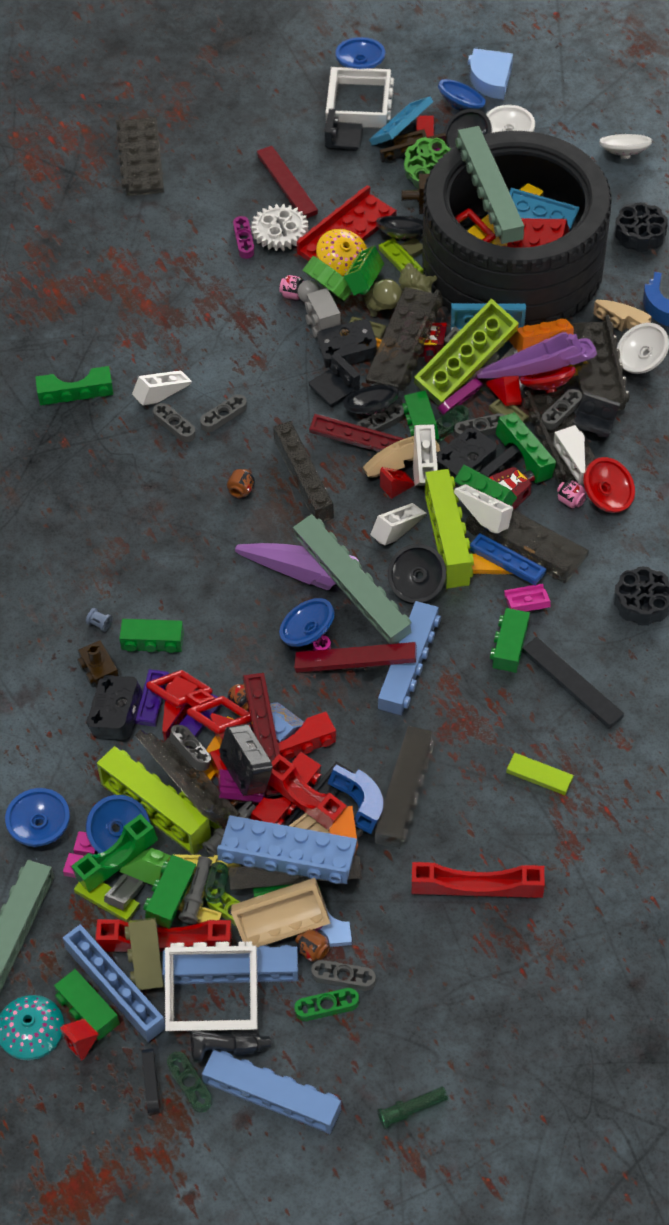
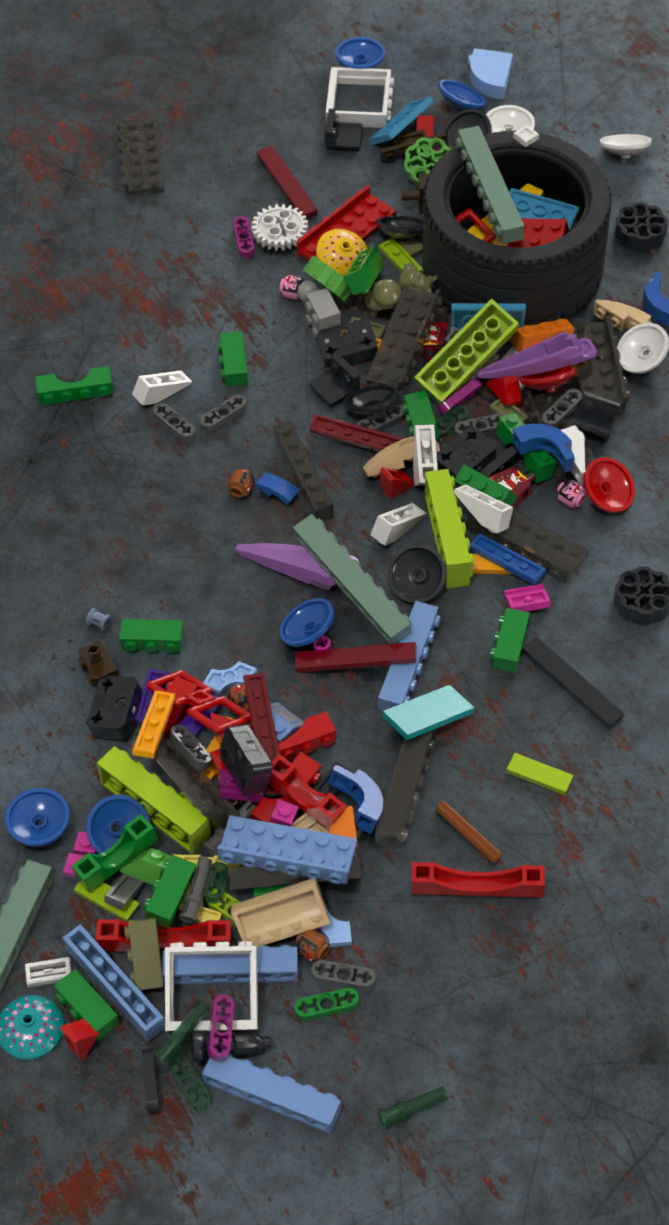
(51, 974): none -> white tile
(154, 724): none -> light orange tile
(175, 1041): none -> clear green pin
(214, 1035): none -> magenta beam
(224, 679): none -> light blue tile
(232, 359): none -> green brick
(275, 485): none -> blue slope
(284, 813): none -> dark pink plate
(428, 712): none -> tile
(469, 831): none -> dark orange axle
(526, 136): none -> white tile
(545, 438): none -> blue arch

